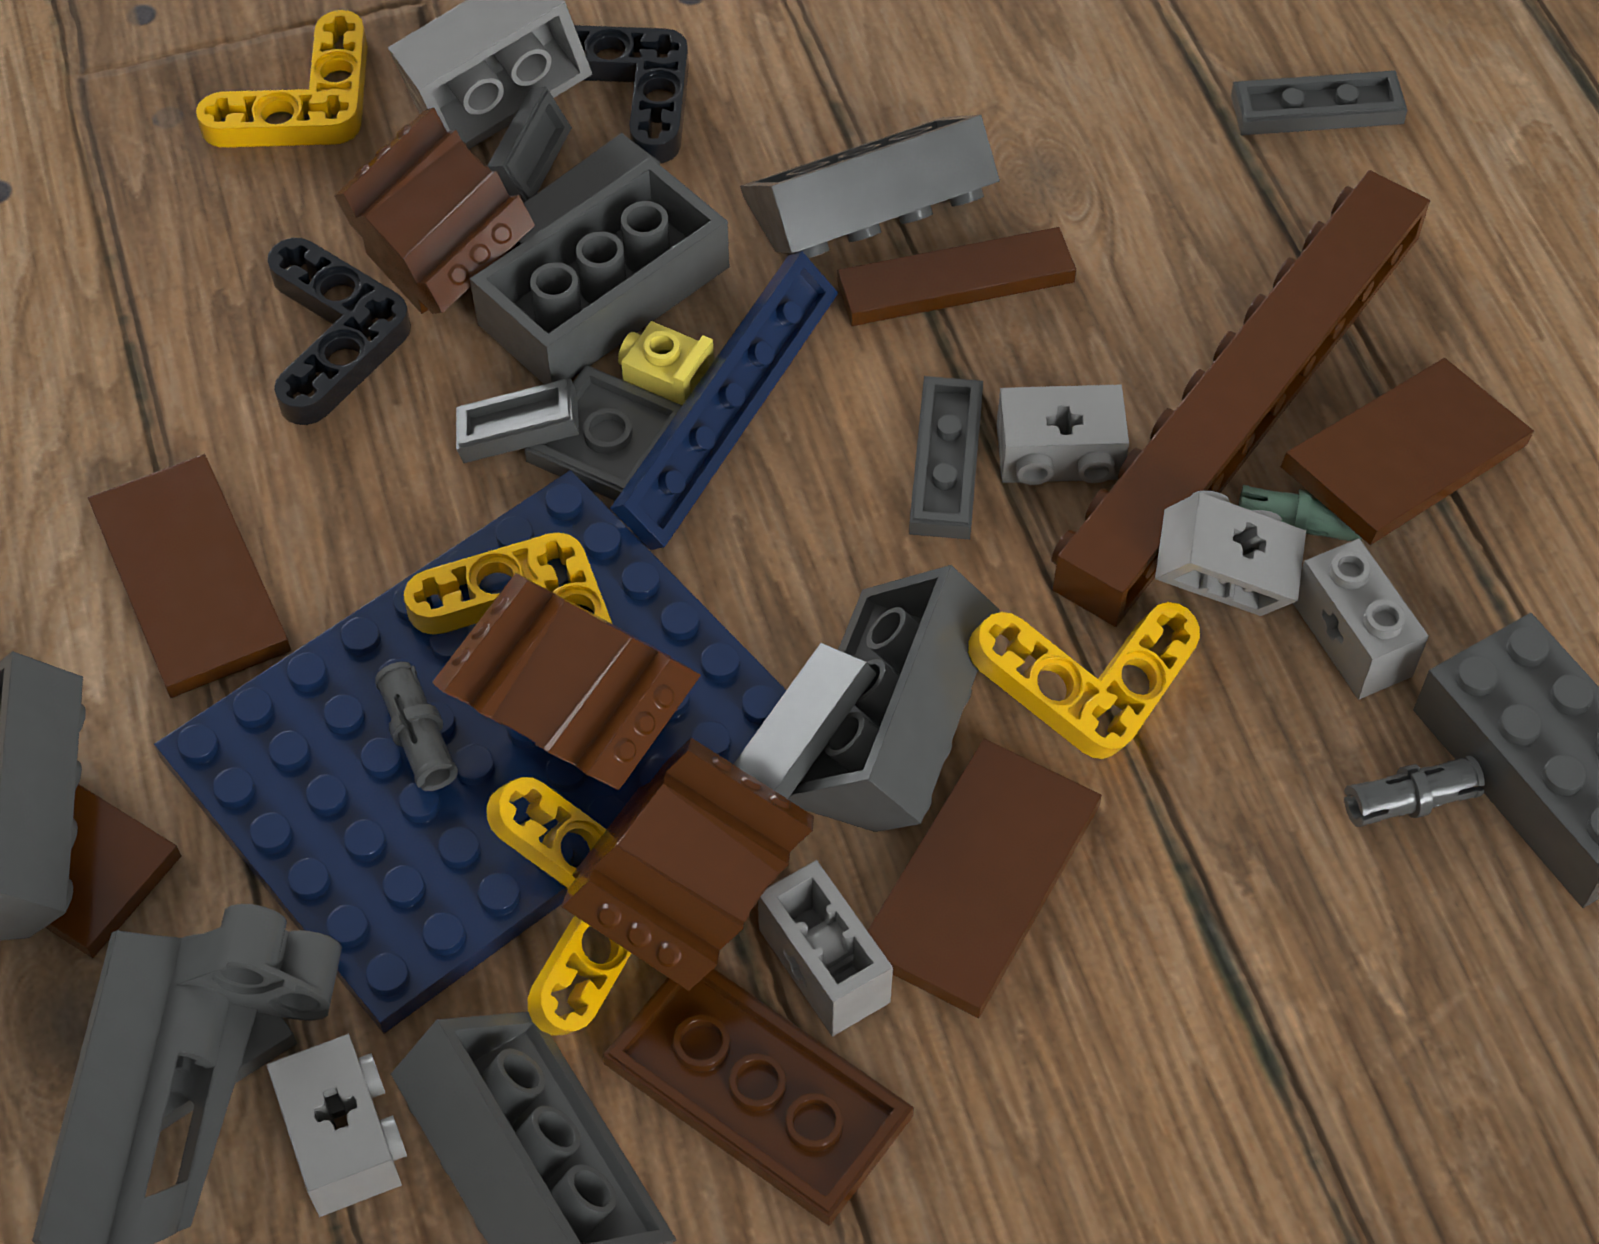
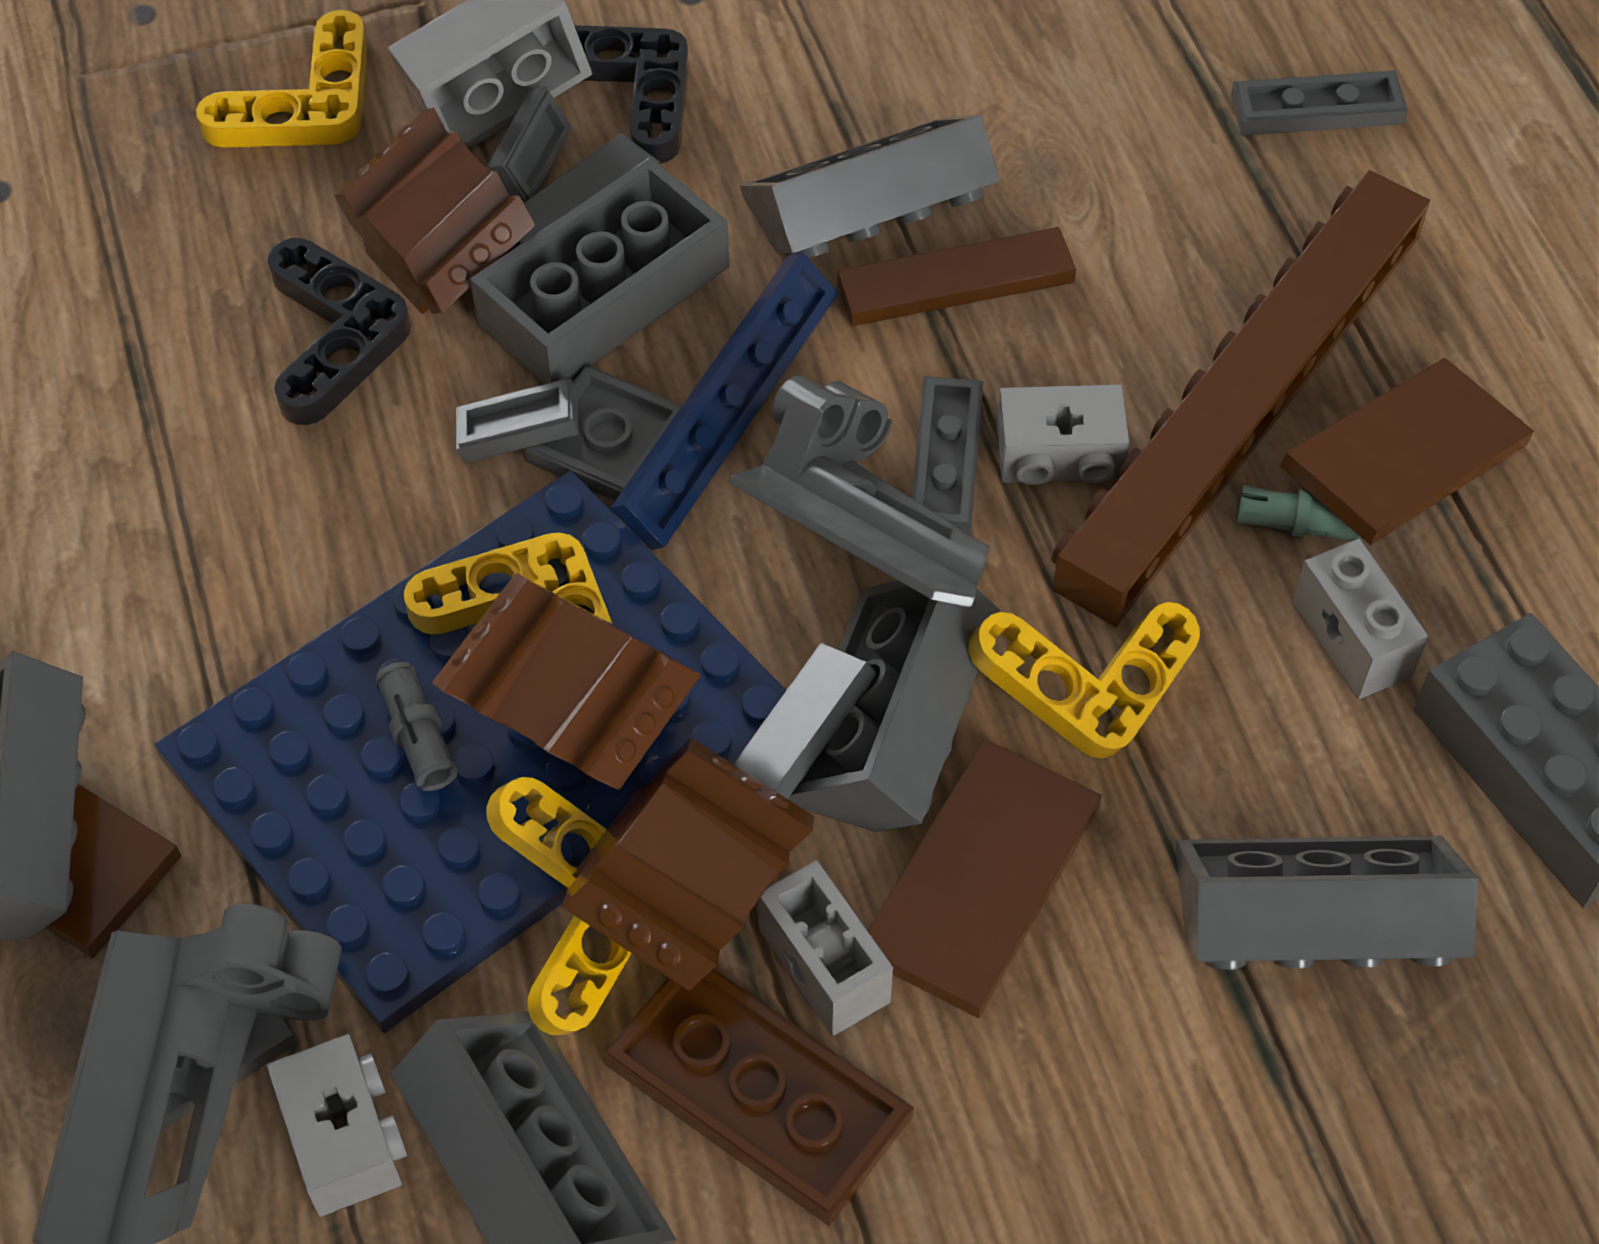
(189, 575): reddish brown tile -> none
(665, 361): light yellow brick -> none
(817, 482): none -> dark grey panel
(1231, 553): light grey brick -> none
(1326, 900): none -> dark grey slope
(1414, 791): dark grey pin -> none

